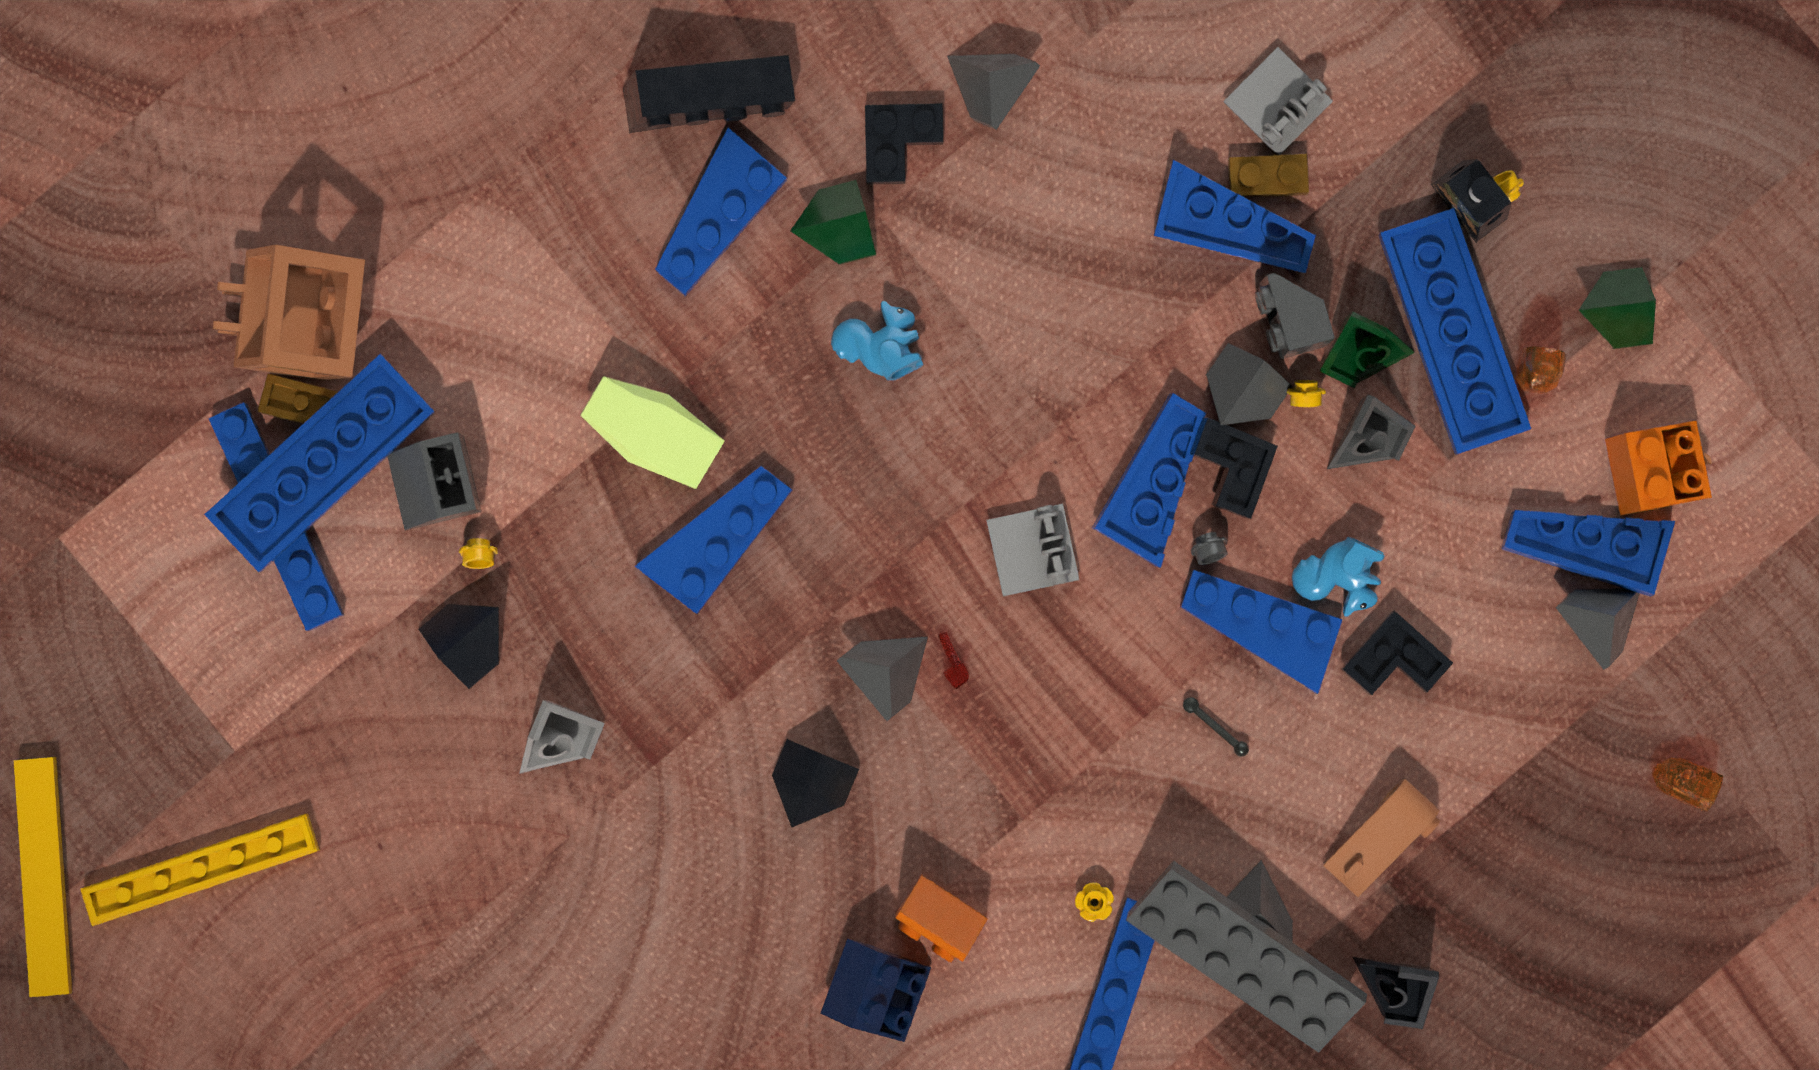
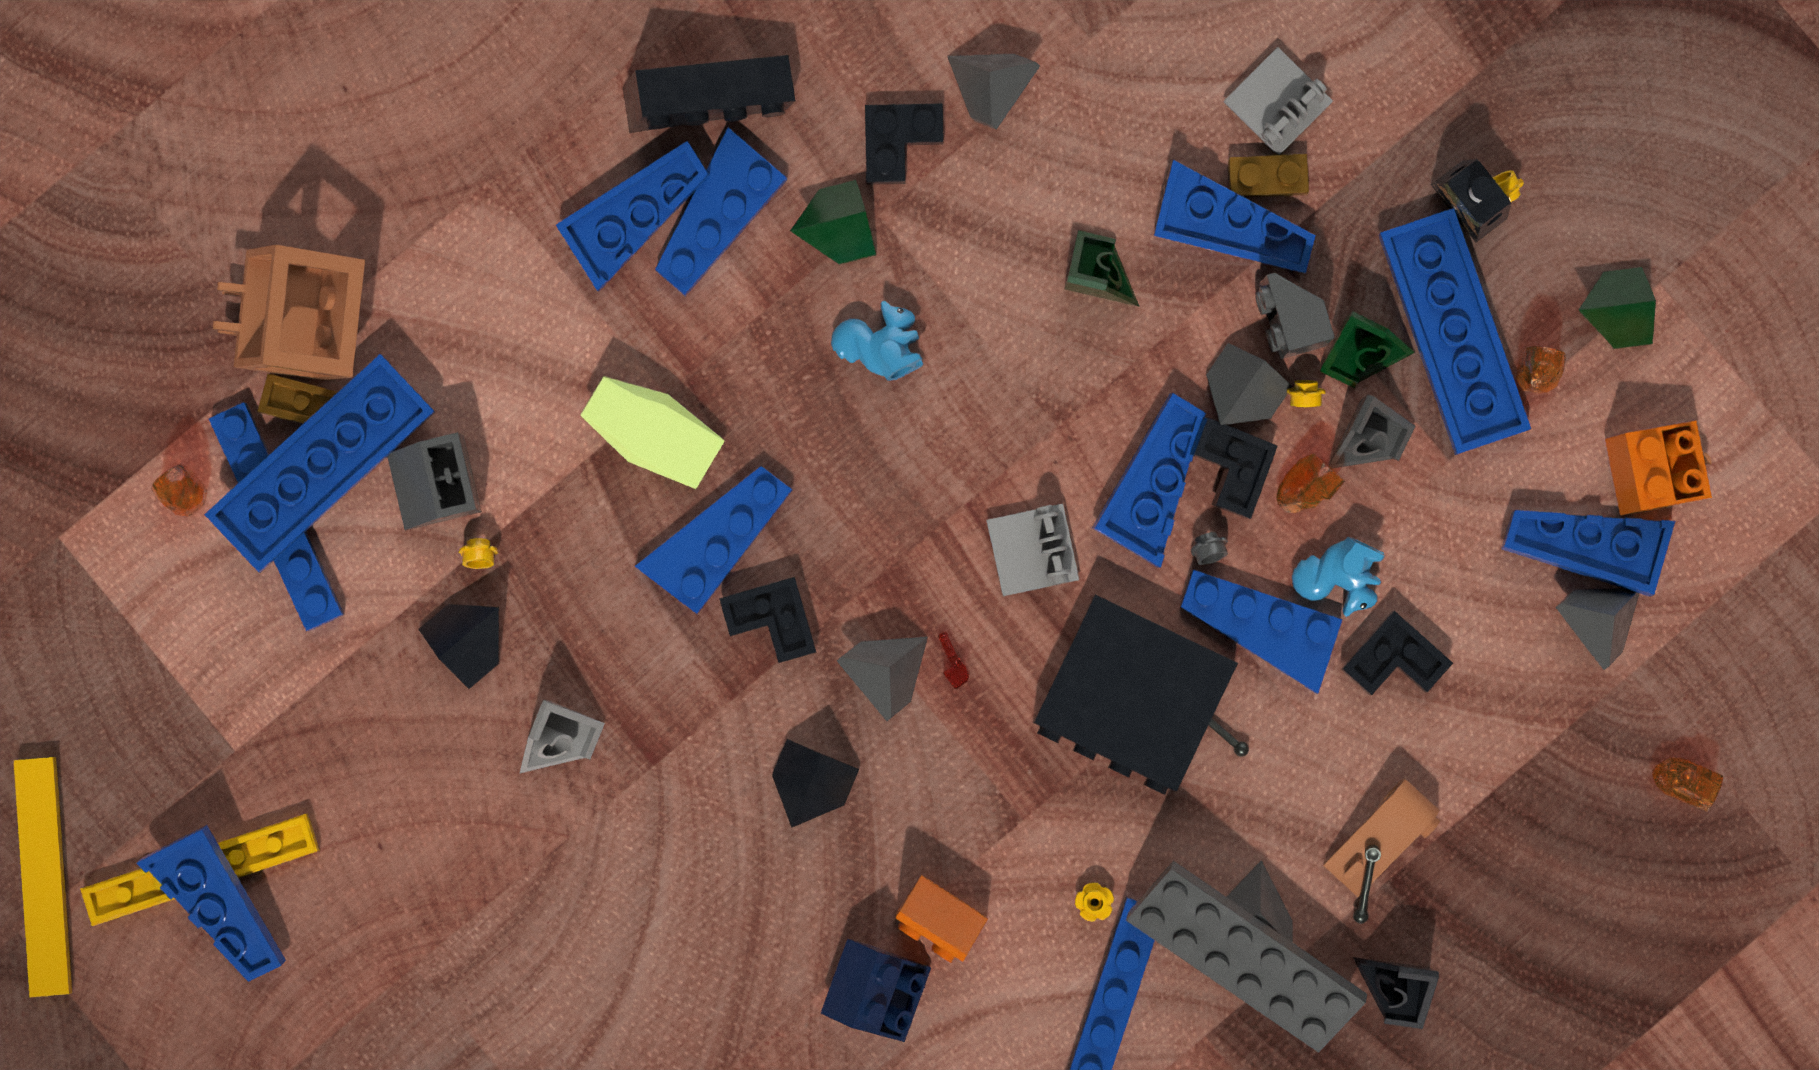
(180, 490): none -> clear orange rock
(210, 891): none -> blue wing
(625, 218): none -> blue wing
(773, 606): none -> black plate
(1098, 270): none -> dark green slope
(1134, 695): none -> black panel
(1308, 484): none -> clear orange rock
(1372, 854): none -> pearl dark grey hinge

